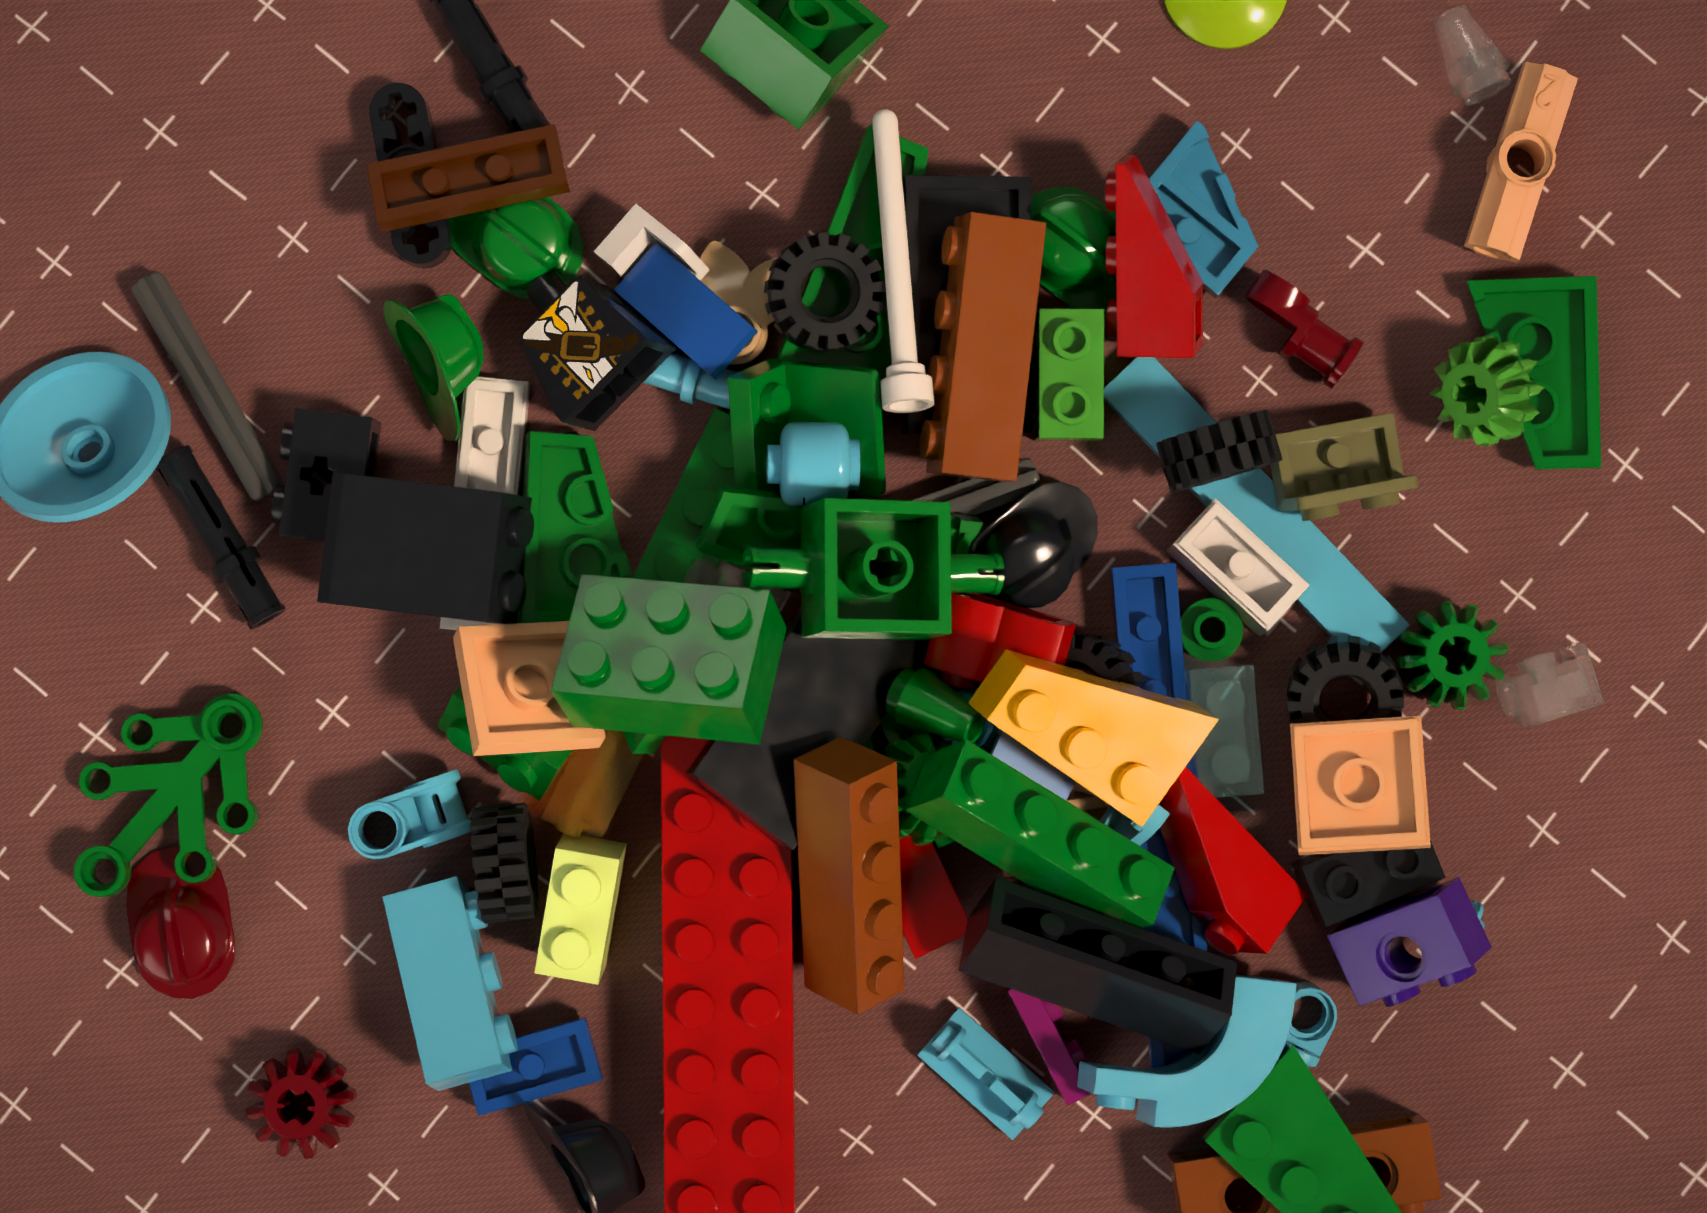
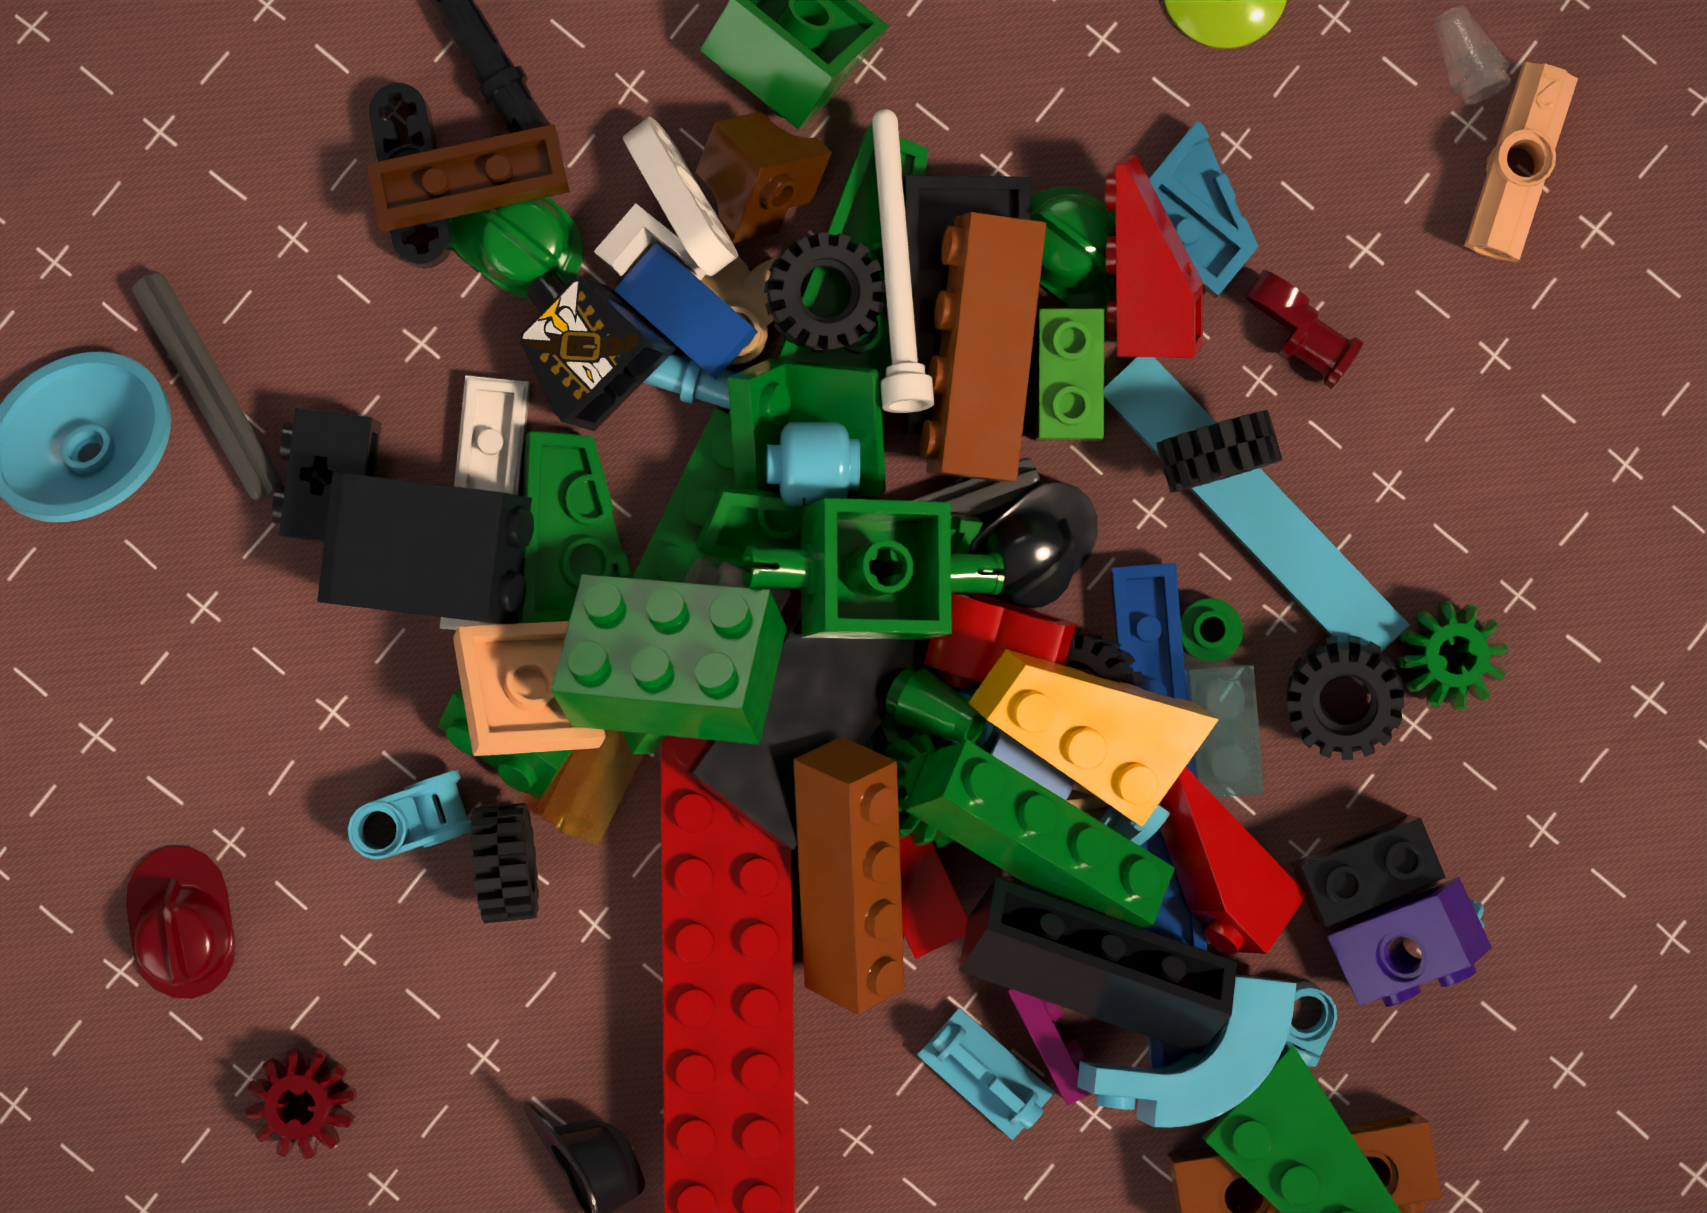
(178, 787): green plant -> none
(232, 558): black pin -> none
(441, 353): green piece -> none
(449, 983): medium azure brick -> none
(544, 1065): blue plate -> none
(580, 908): yellowish green brick -> none
(680, 196): none -> white beam
(759, 173): none -> reddish brown brick
(1238, 567): white slope -> none
(1340, 465): olive bracket -> none
(1360, 785): light nougat tile -> none
(1486, 390): bright green gear -> none
(1550, 686): clear brick -> none
(1558, 329): green wing -> none

